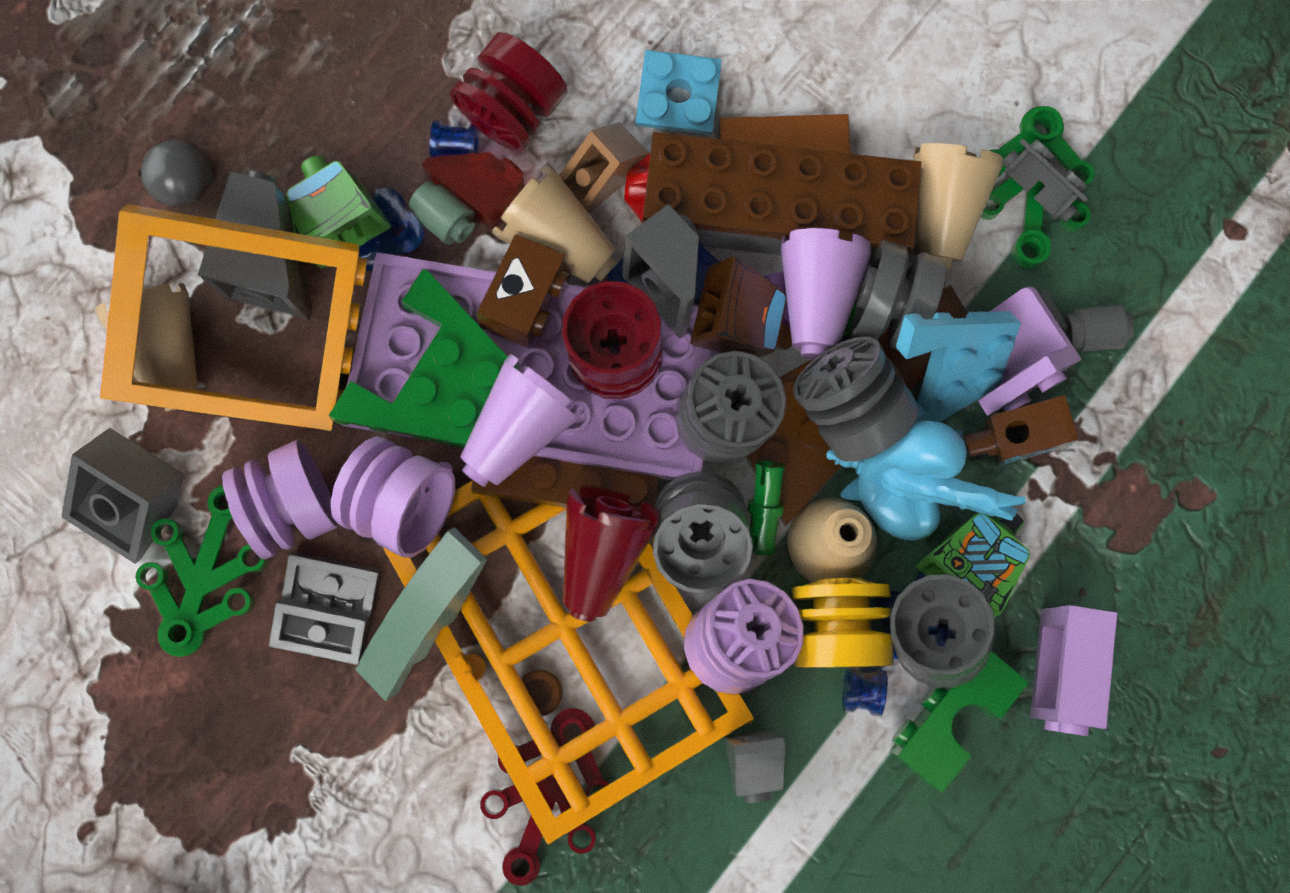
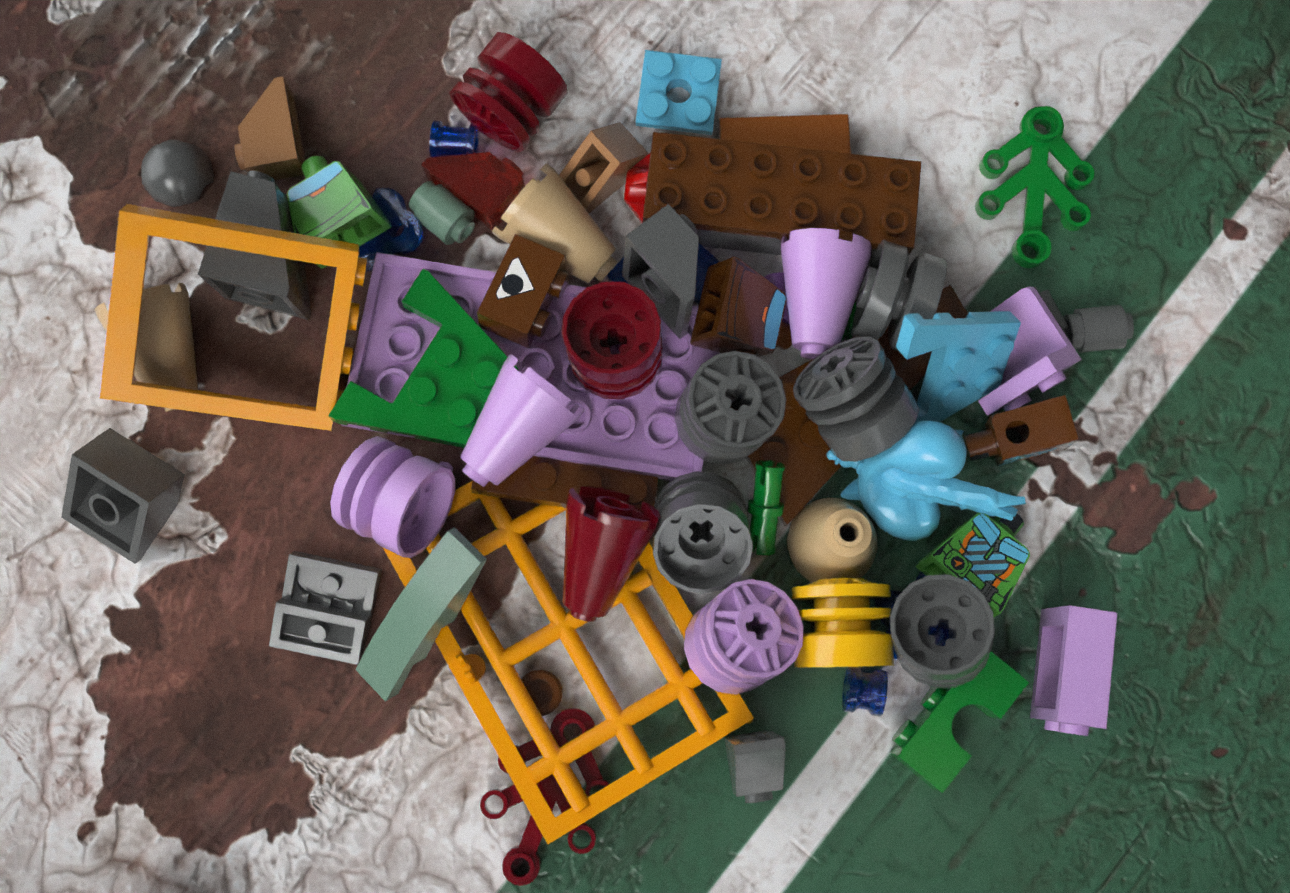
(198, 580): green plant -> none
(270, 504): lavender wheel -> none
(272, 134): none -> medium nougat slope
(952, 197): tan cone -> none
(1059, 189): dark grey hinge -> none

